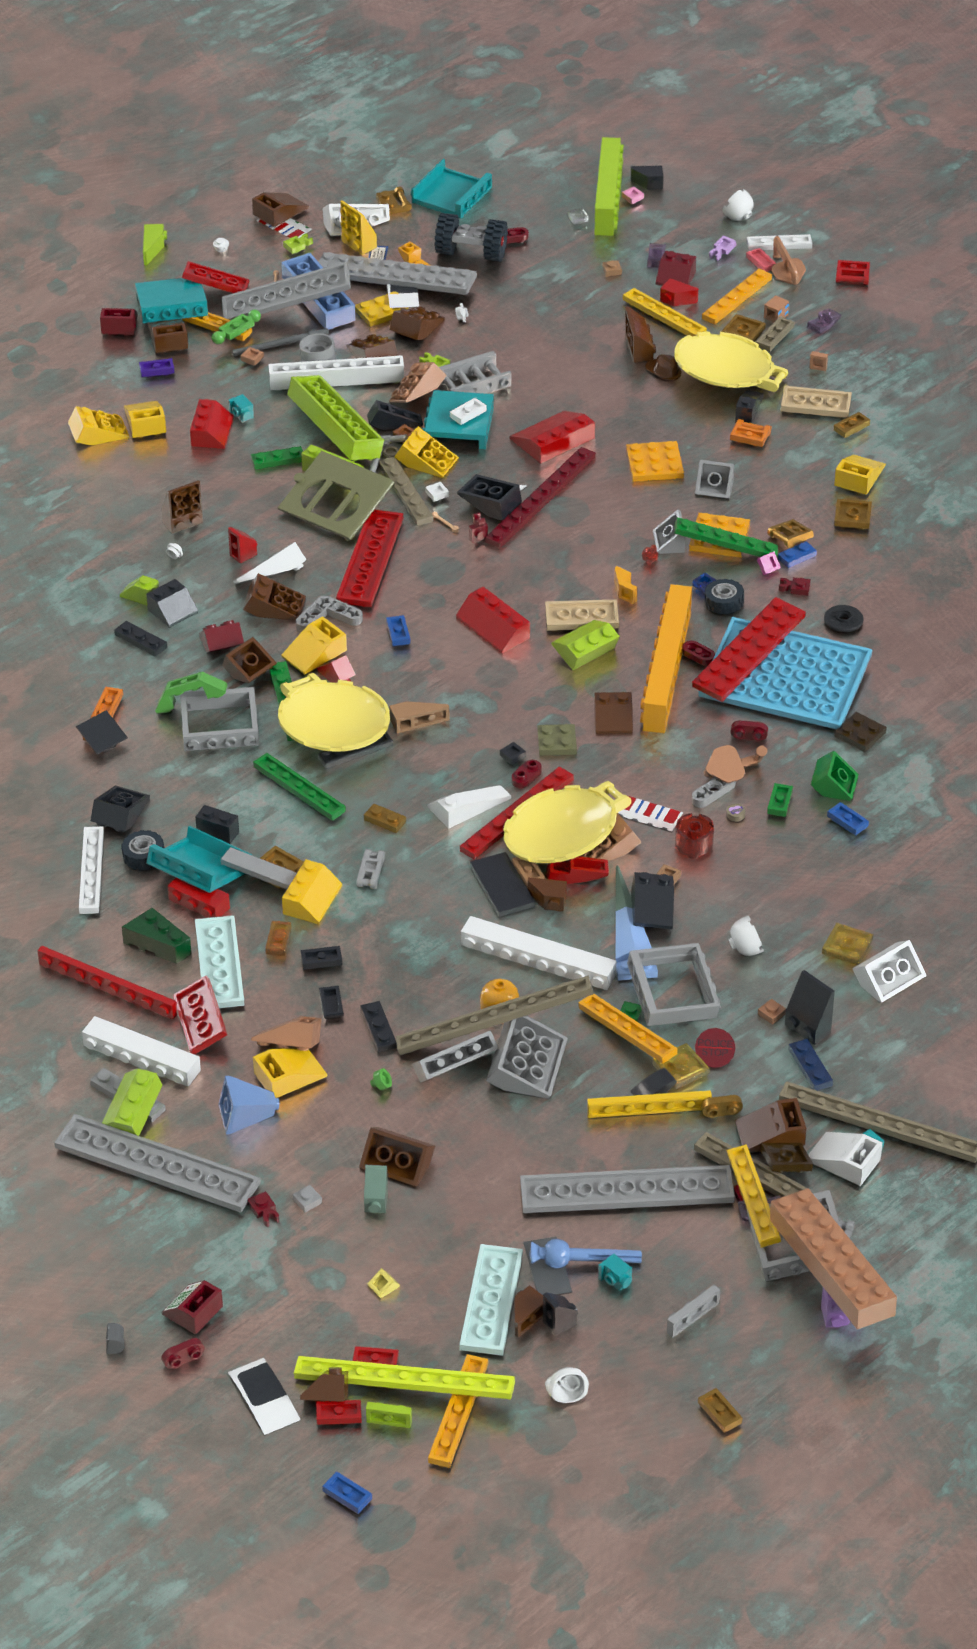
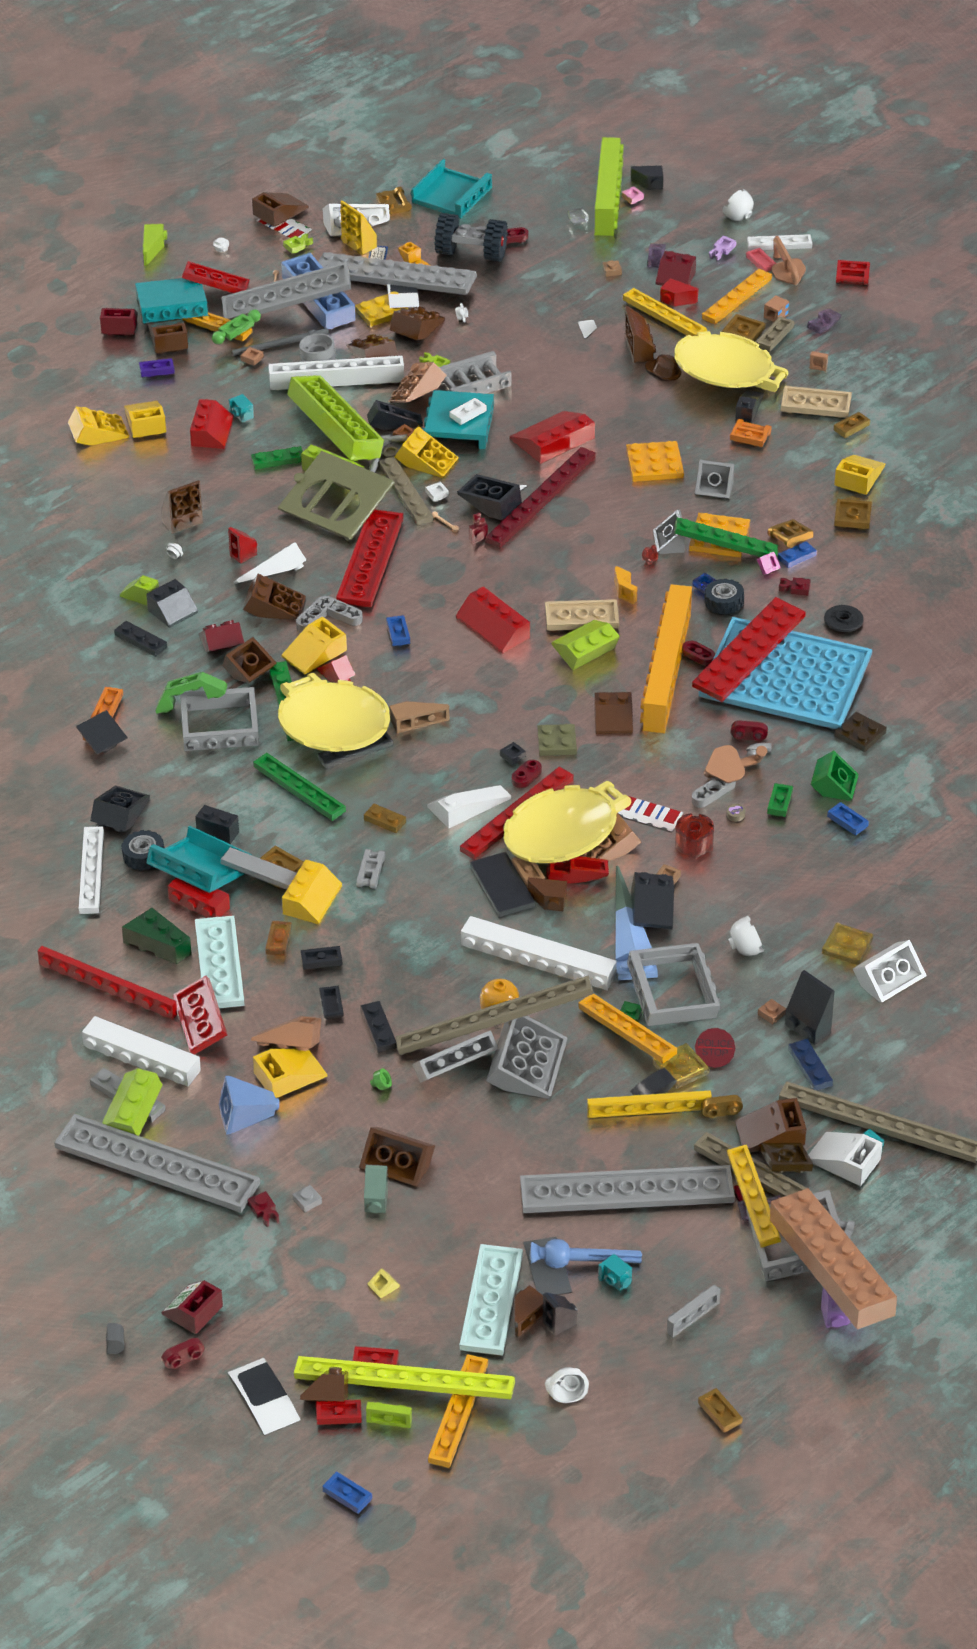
(587, 327): none -> white sticker
(751, 749): none -> light grey arm

